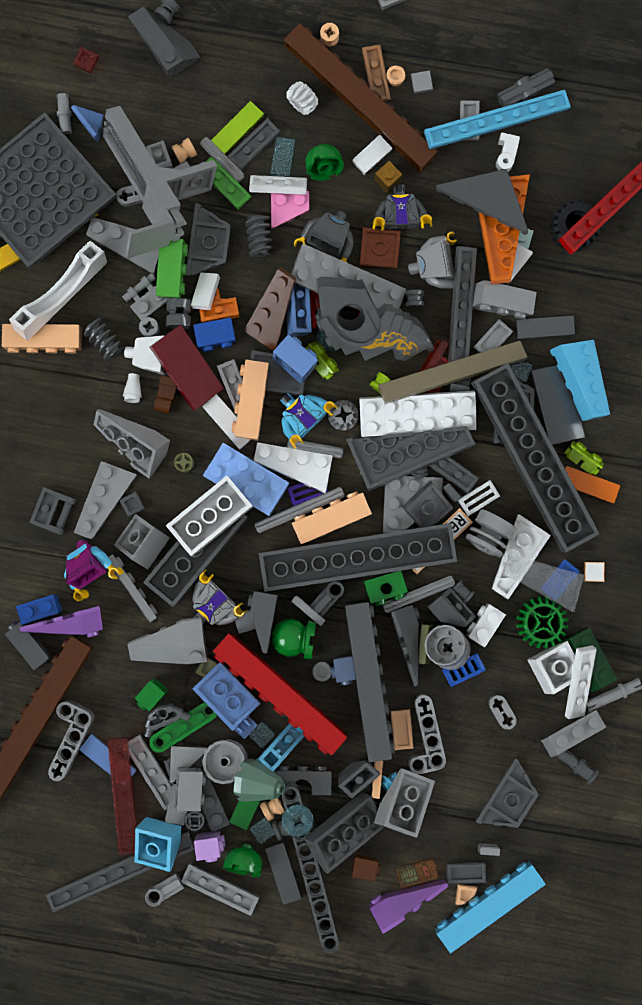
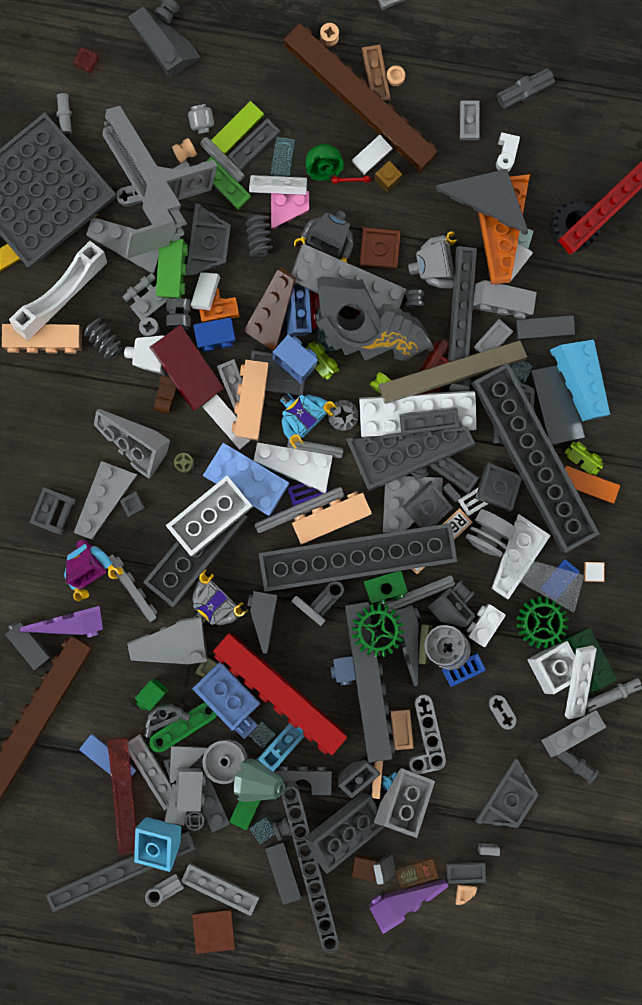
(39, 609): blue brick -> none
(68, 742): light grey beam -> none
(91, 121): medium blue slope -> none
(132, 390): white cone -> none
(141, 541): light grey slope -> none
(160, 154): light grey slope -> none
(201, 118): none -> light grey head
(209, 845): lavender brick -> none
(213, 931): none -> copper tile
(243, 861): green cylinder -> none
(245, 623): light grey tile -> none
(274, 806): light nougat wheel -> none
(293, 638): green tile -> none
(294, 812): clear light blue gear -> none
(302, 98): white gear -> none
(322, 671): light grey tile -> none
(366, 179): none -> red hinge
(371, 646): none -> green gear
(384, 869): none -> dark grey tile
(401, 211): torso -> none
(421, 82): light grey tile -> none
(429, 420): none -> dark grey tile
(489, 907): medium azure brick -> none
(497, 119): medium azure tile -> none
(499, 487): none -> dark grey tile

